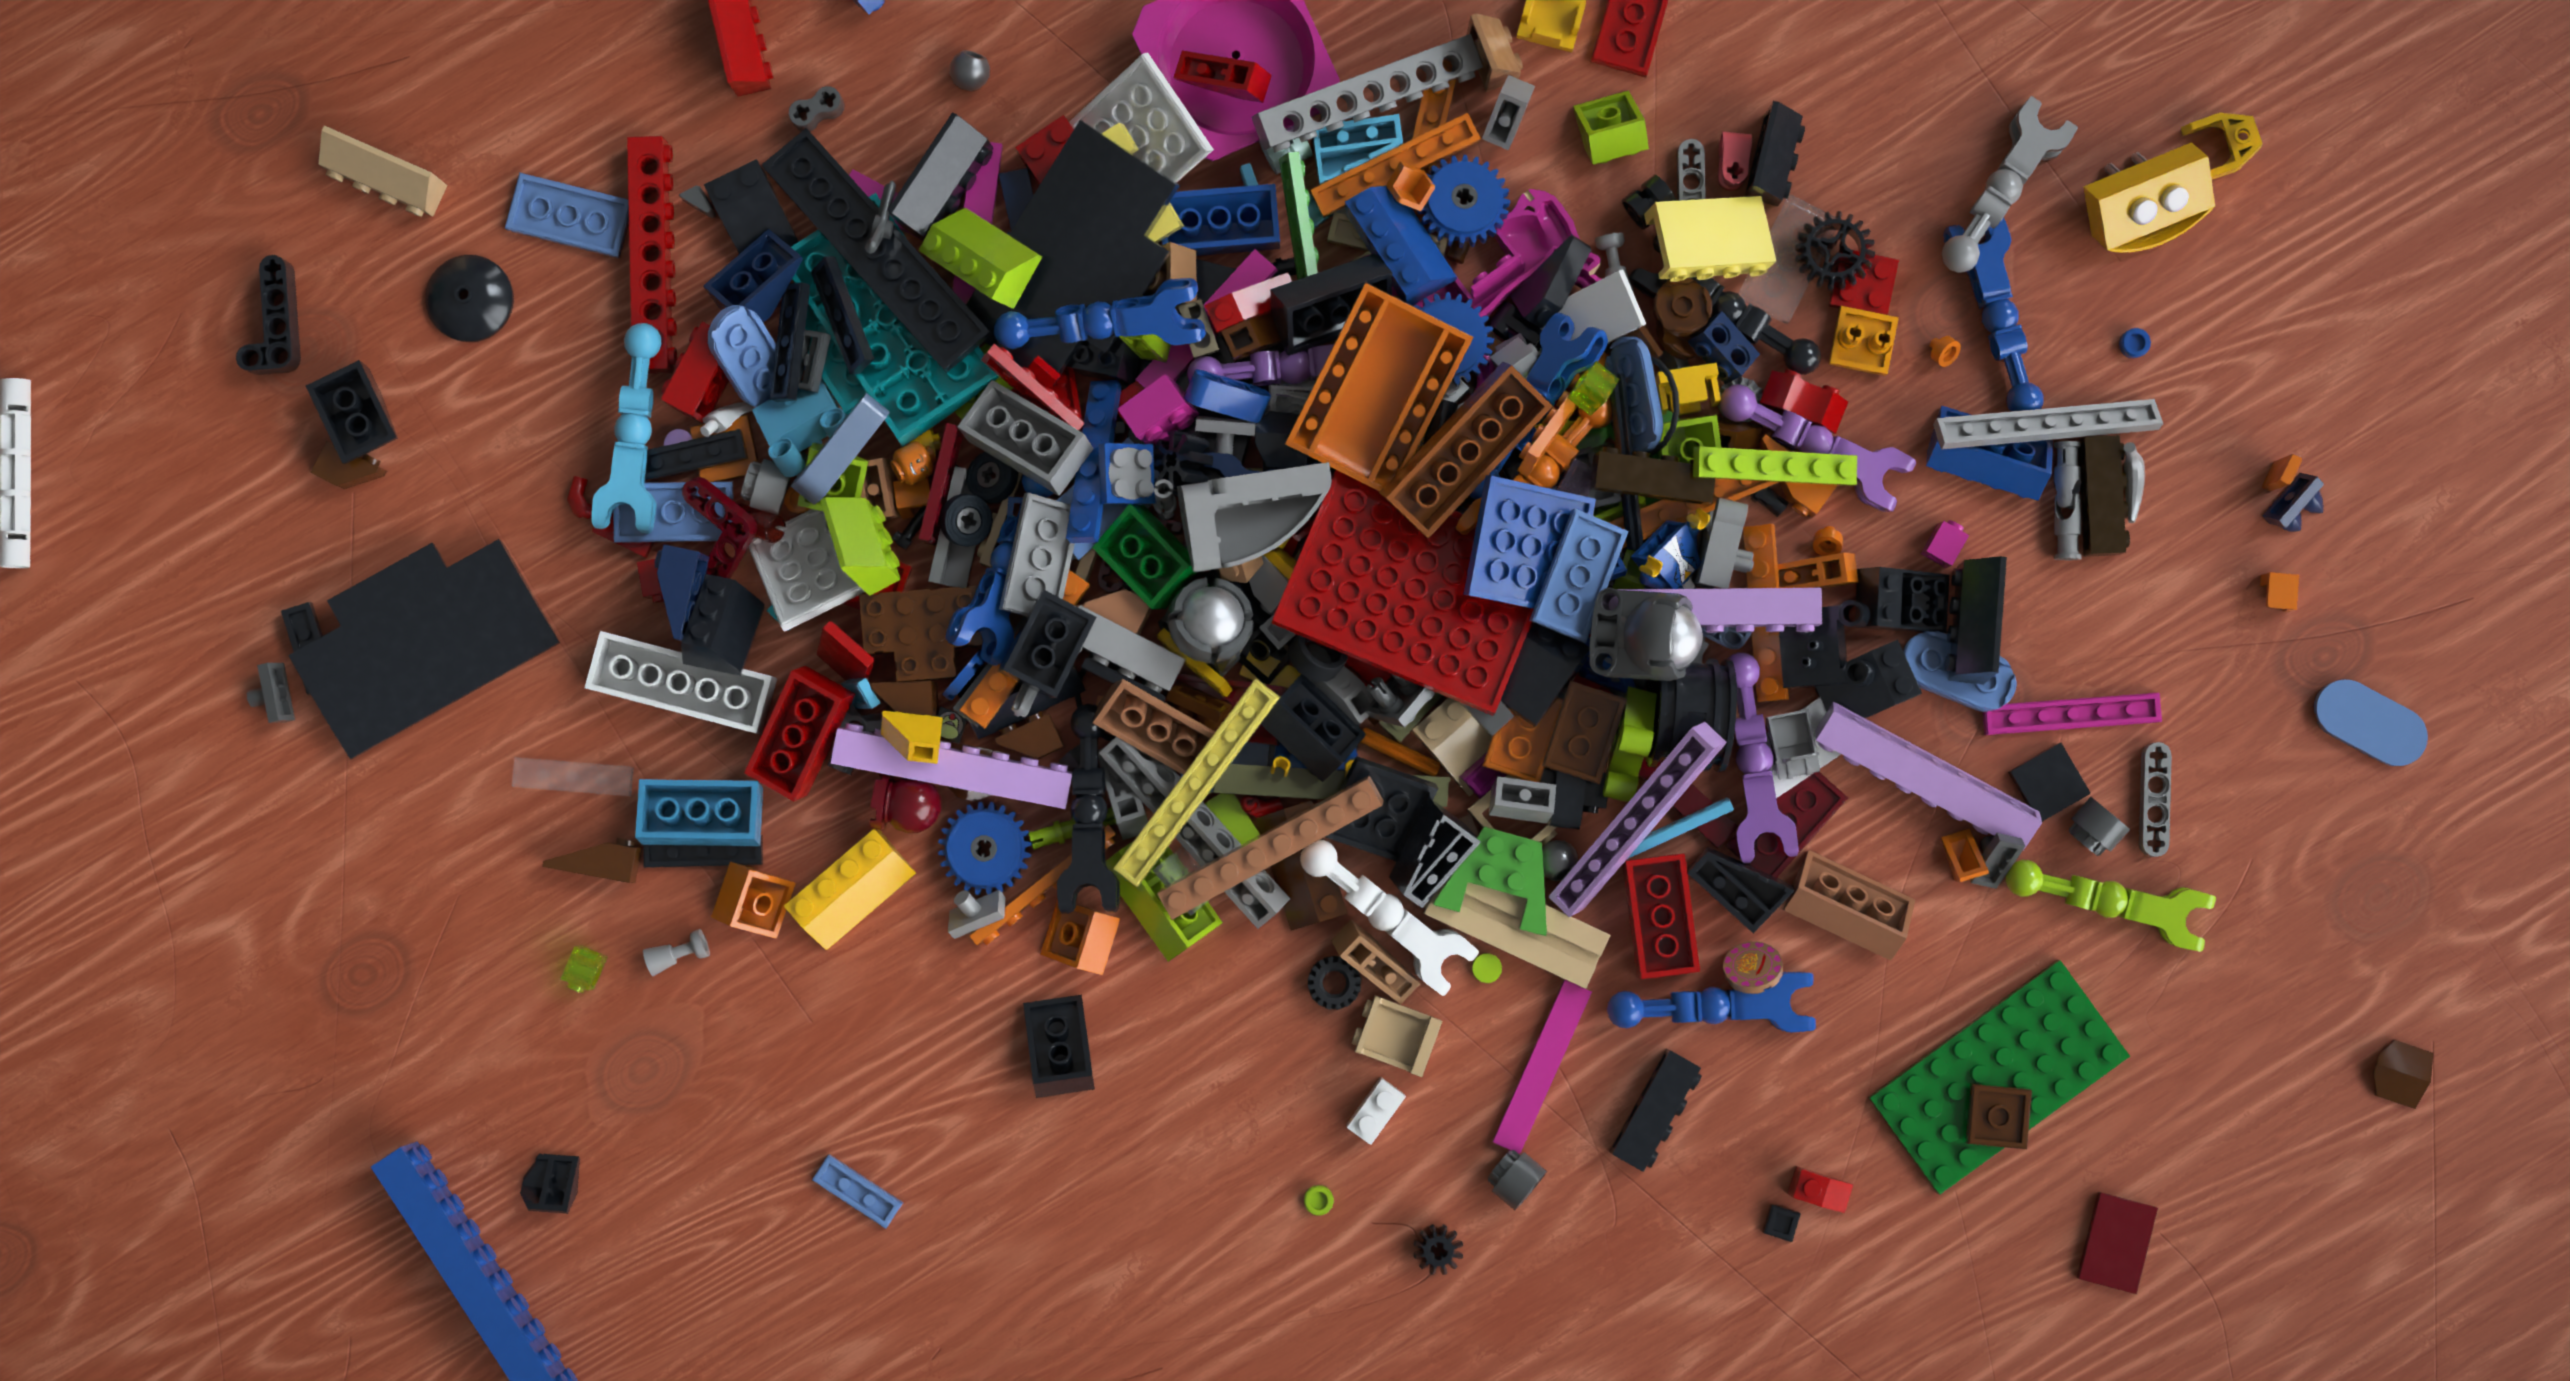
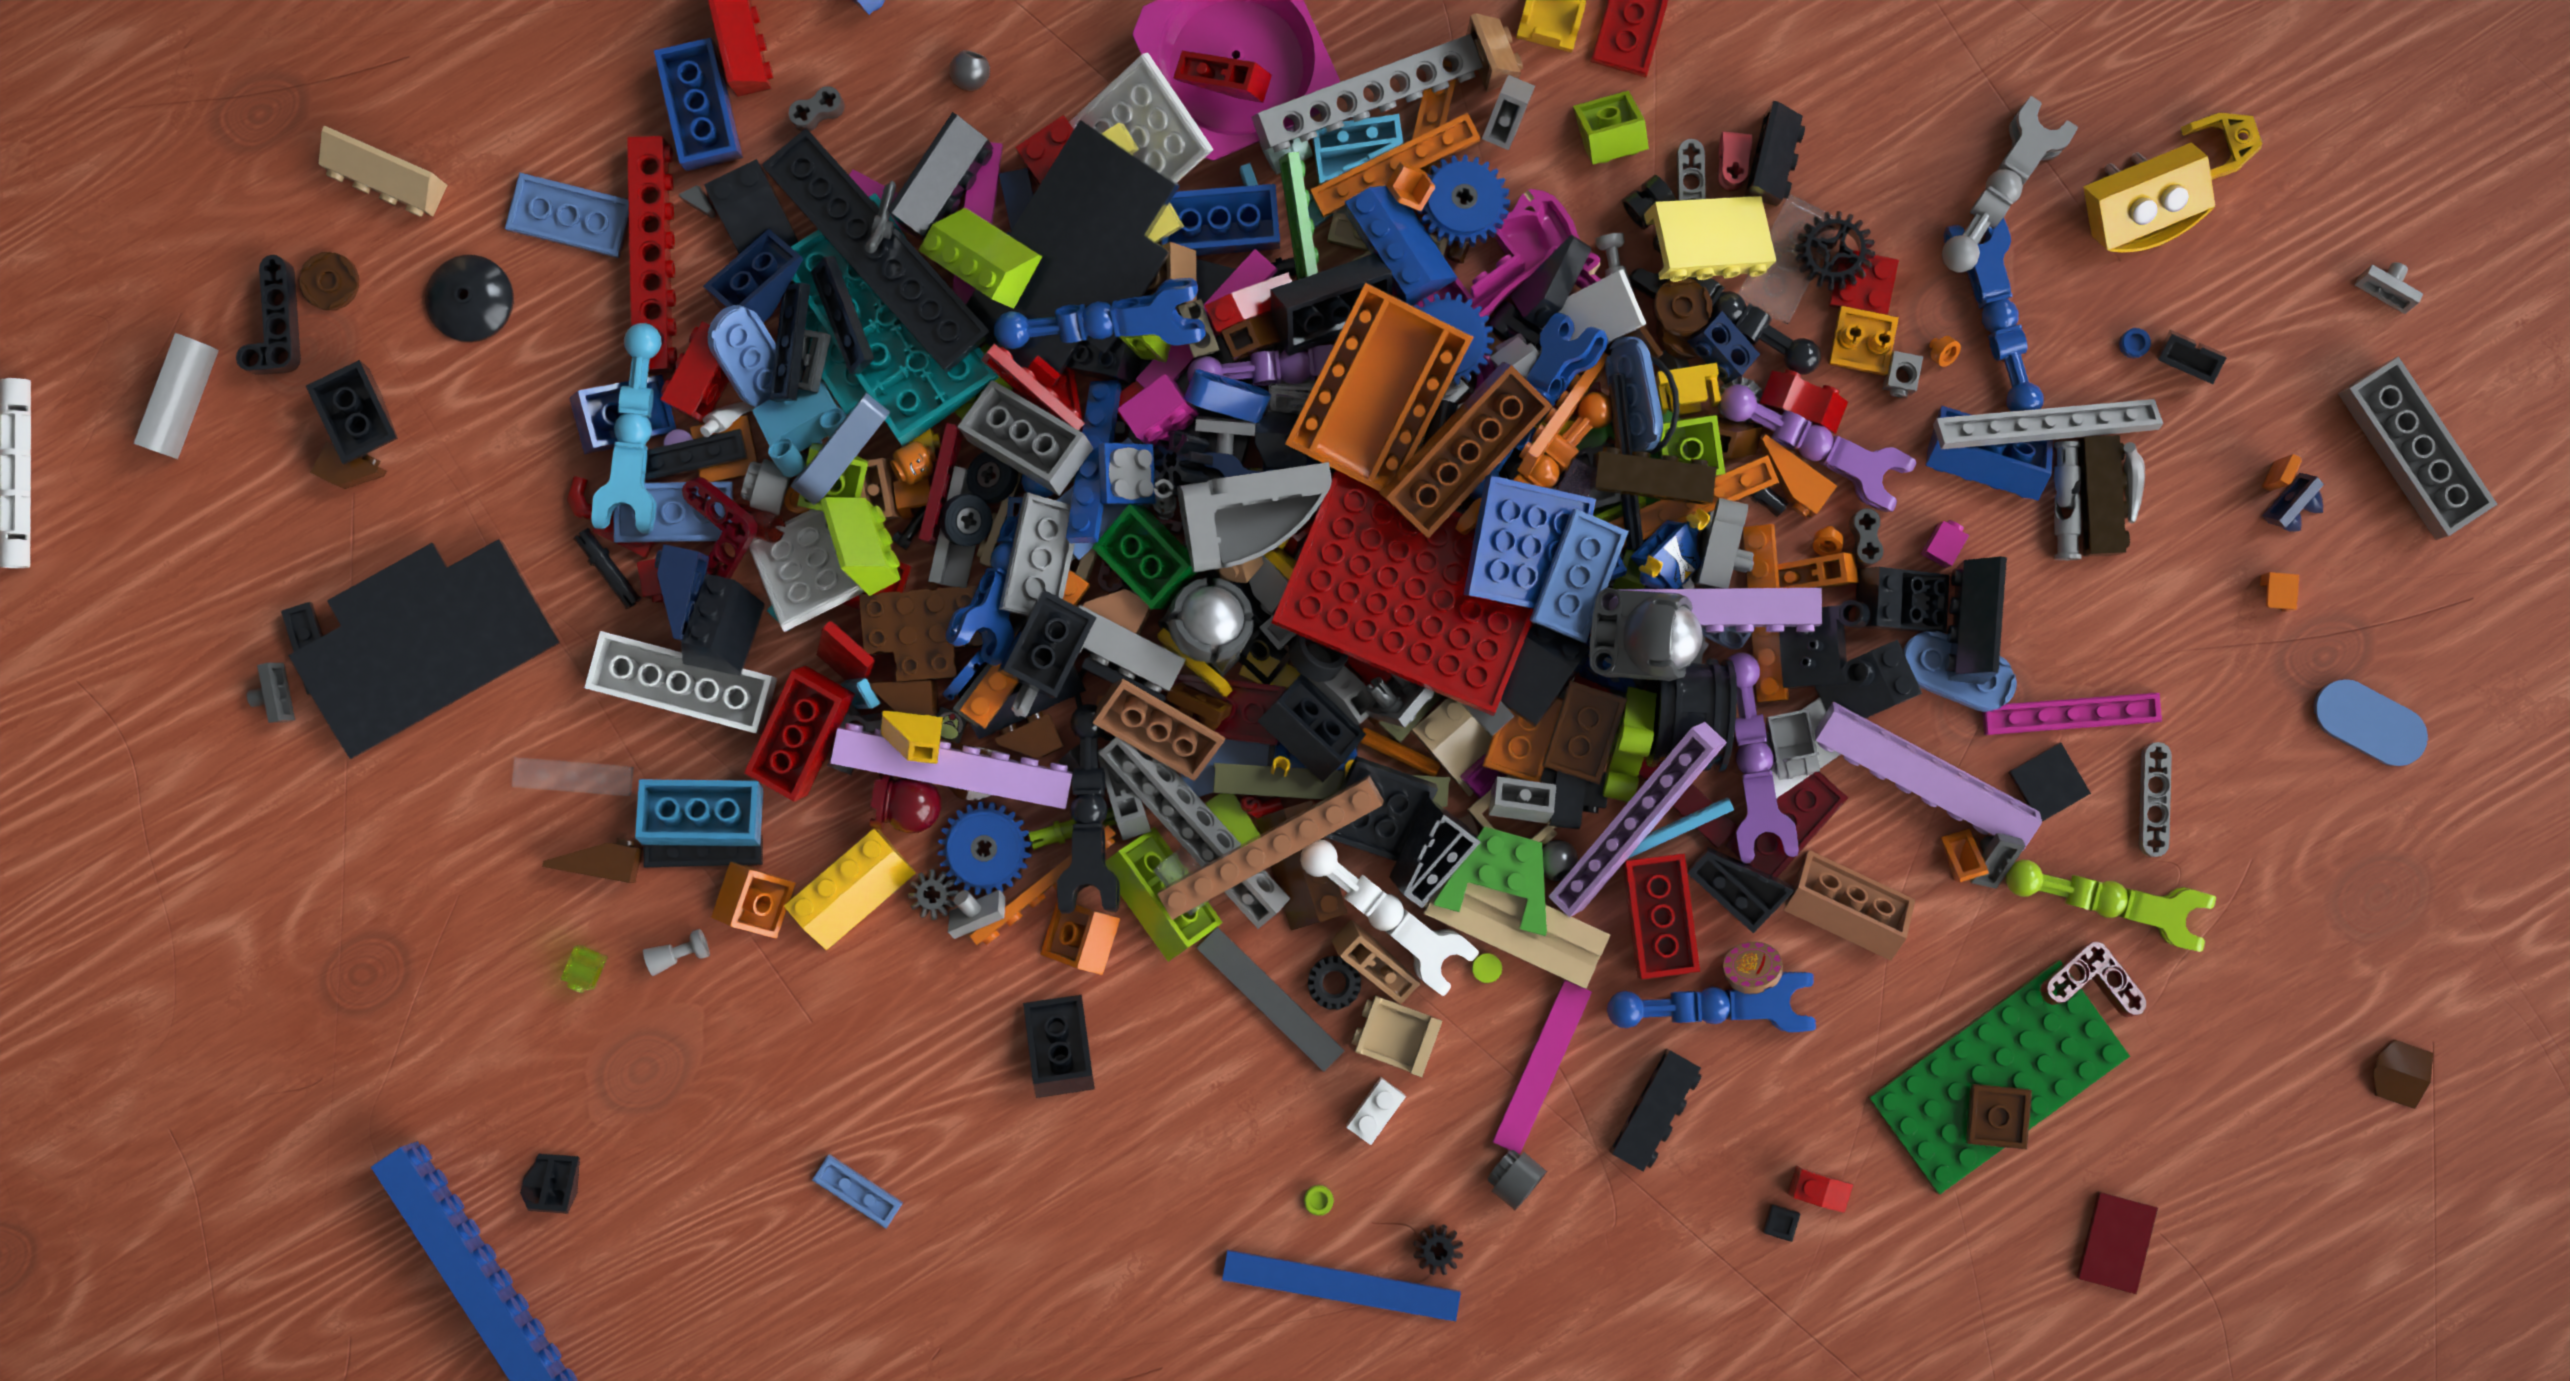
(176, 396): none -> light grey brick
(329, 281): none -> reddish brown tile
(597, 413): none -> blue slope
(607, 568): none -> black pin
(698, 104): none -> blue brick
(939, 885): none -> dark grey gear
(1196, 782): light yellow tile -> none
(1270, 999): none -> dark grey tile
(1341, 1285): none -> blue tile
(1593, 388): clear neon green brick -> none
(1775, 466): lime plate -> none
(1866, 537): none -> dark grey axle
(1909, 363): none -> light grey brick
(2097, 827): dark grey piece -> none
(2097, 971): none -> beam
(2182, 354): none -> black piece
(2390, 286): none -> light grey tile
(2417, 448): none -> light grey brick

